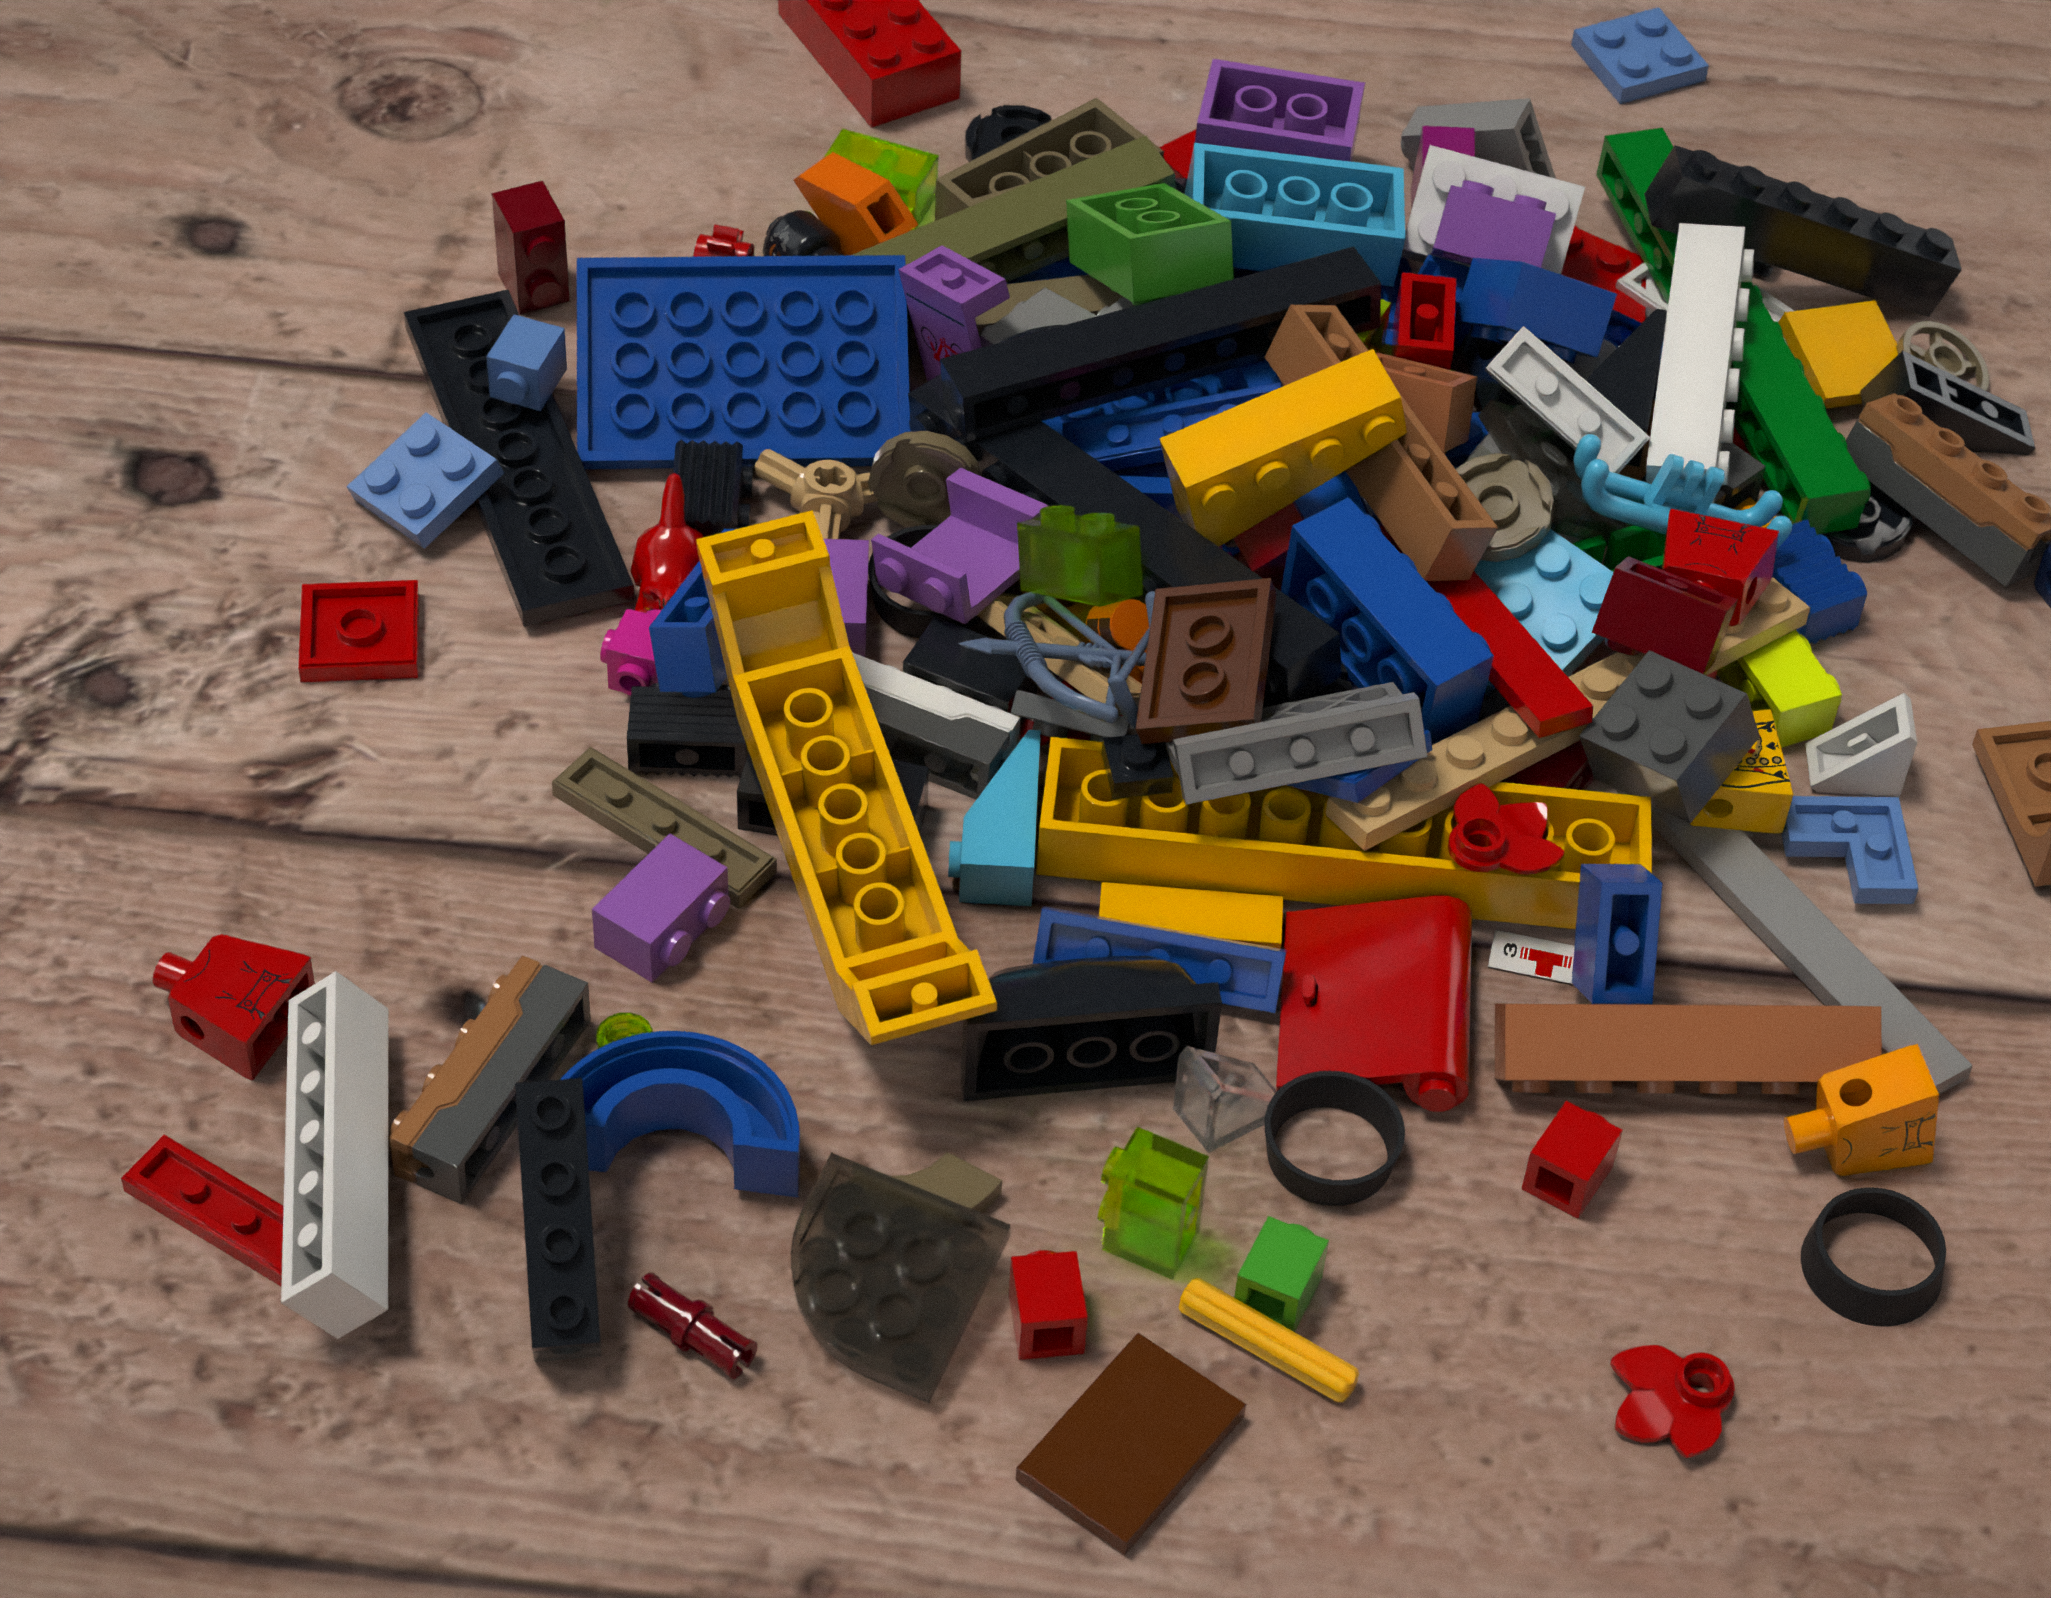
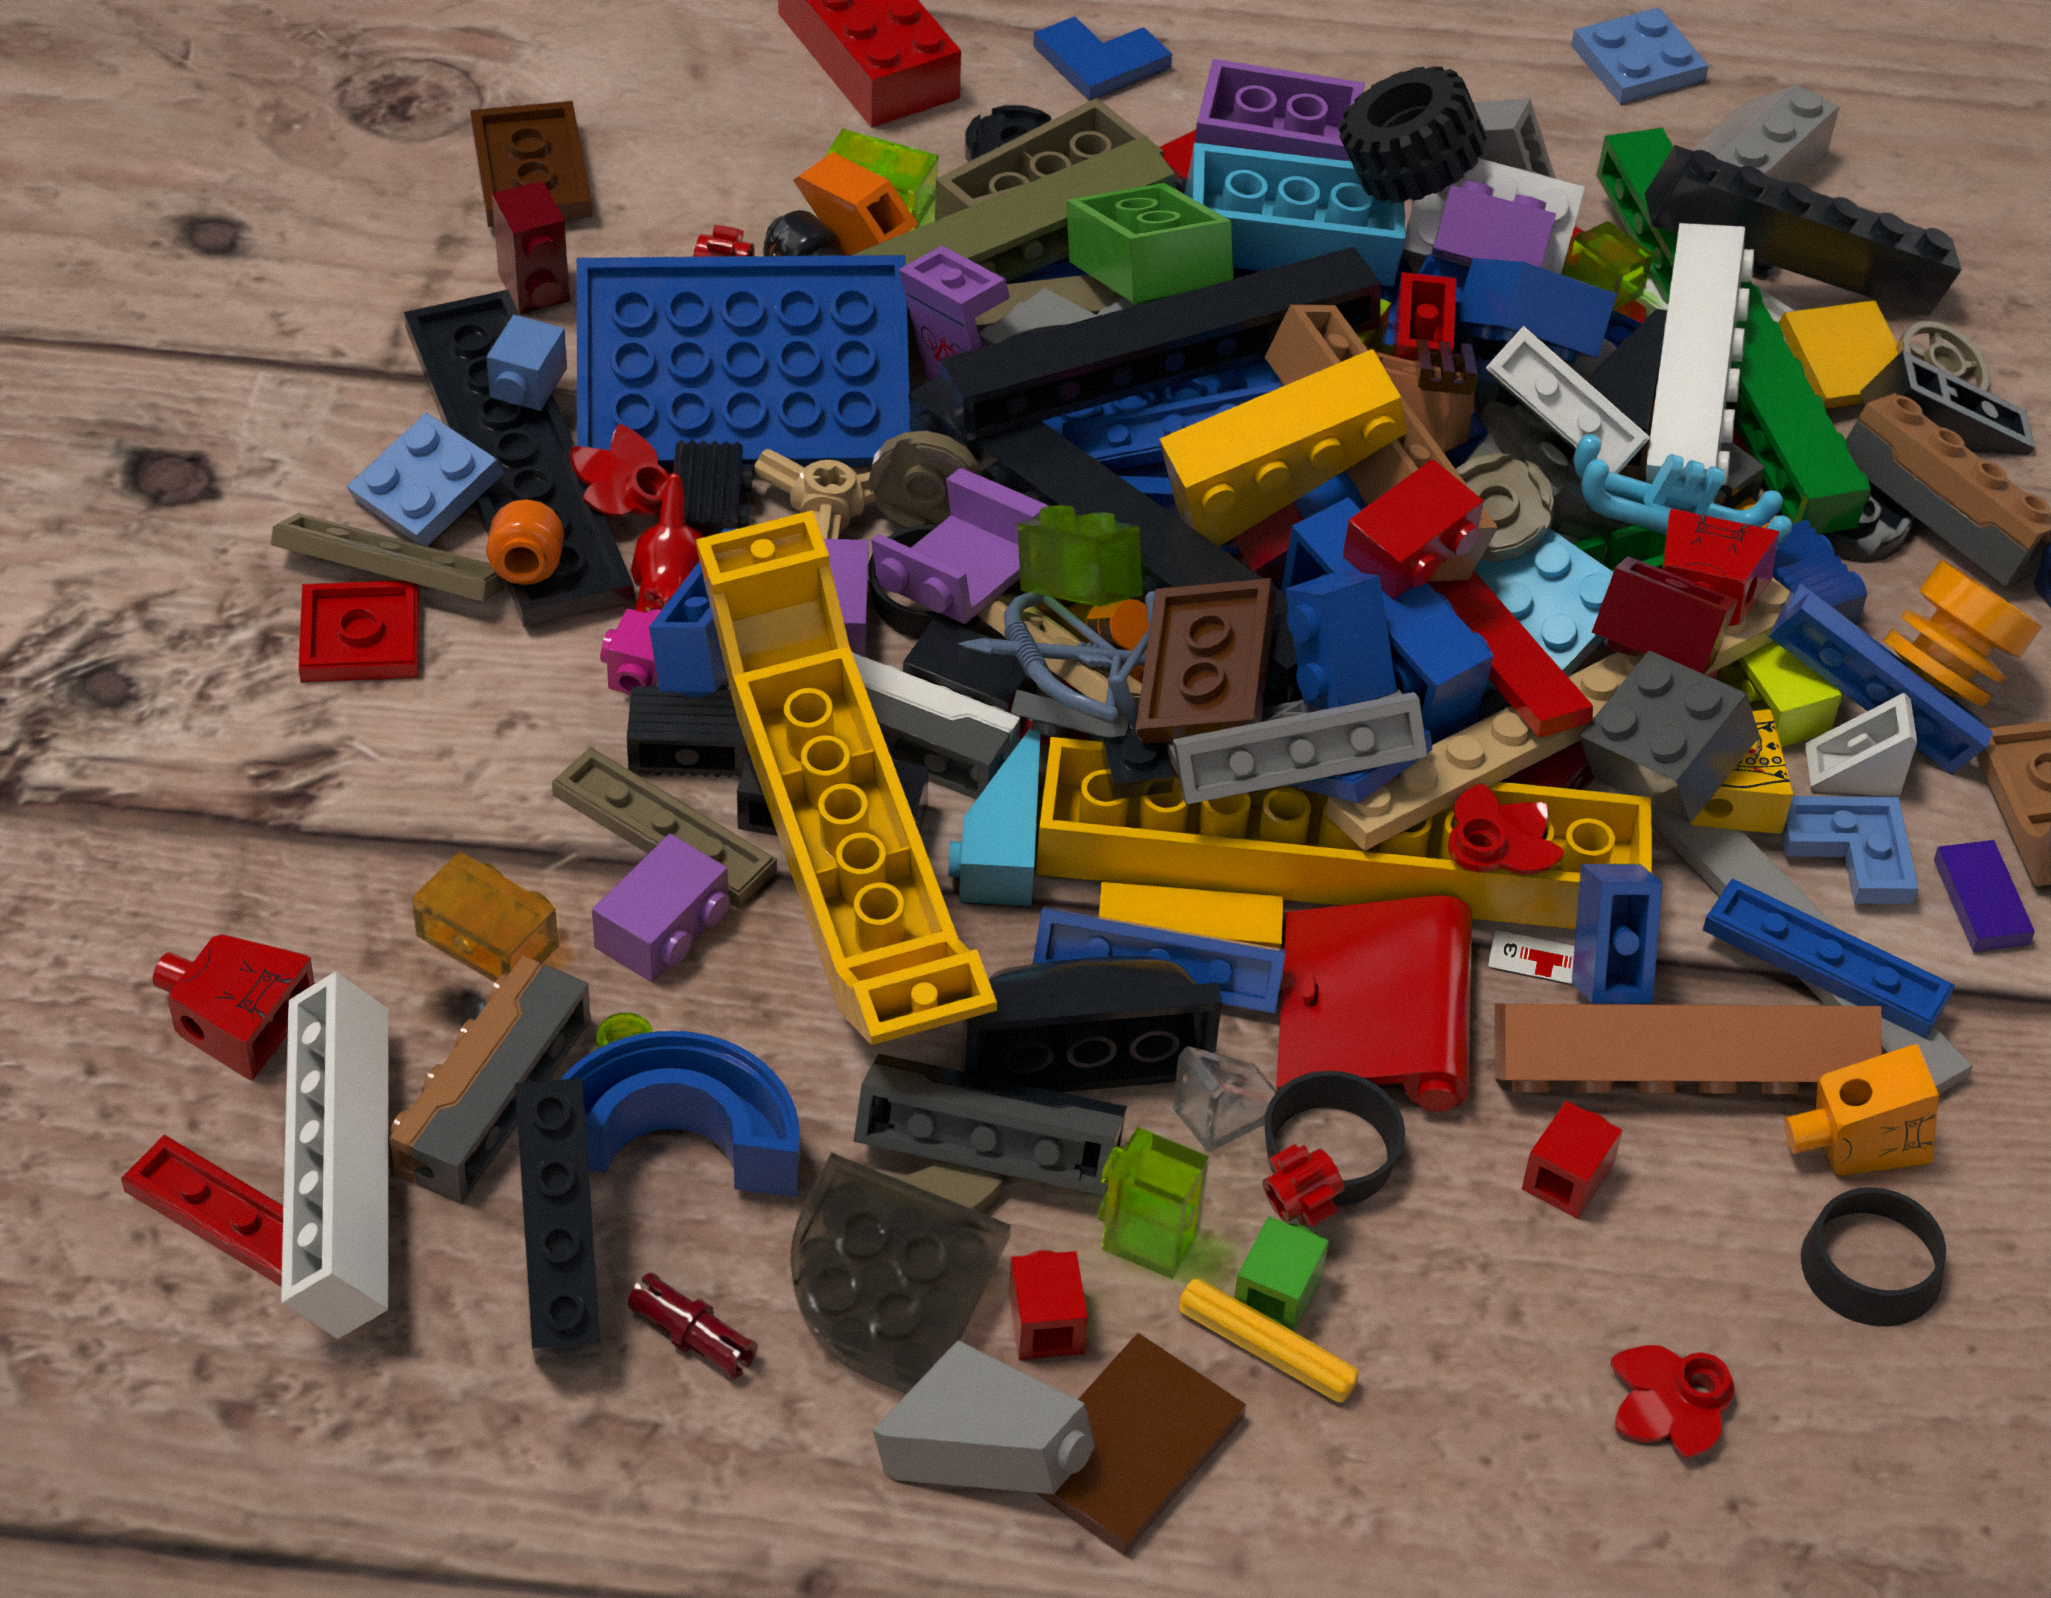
(387, 556): none -> dark tan tile
(484, 918): none -> clear yellow brick
(525, 542): none -> orange head
(531, 146): none -> reddish brown plate
(623, 477): none -> red plate
(984, 1428): none -> light grey slope
(988, 1123): none -> dark grey piece
(1099, 66): none -> blue tile
(1303, 1185): none -> red gear
(1340, 639): none -> blue brick
(1413, 134): none -> black tyre
(1414, 529): none -> red brick
(1447, 361): none -> dark brown tile
(1609, 261): none -> clear neon green brick
(1776, 133): none -> light grey slope
(1828, 957): none -> blue tile
(1875, 675): none -> blue fence
(1961, 634): none -> light orange wheel
(1983, 895): none -> dark purple tile

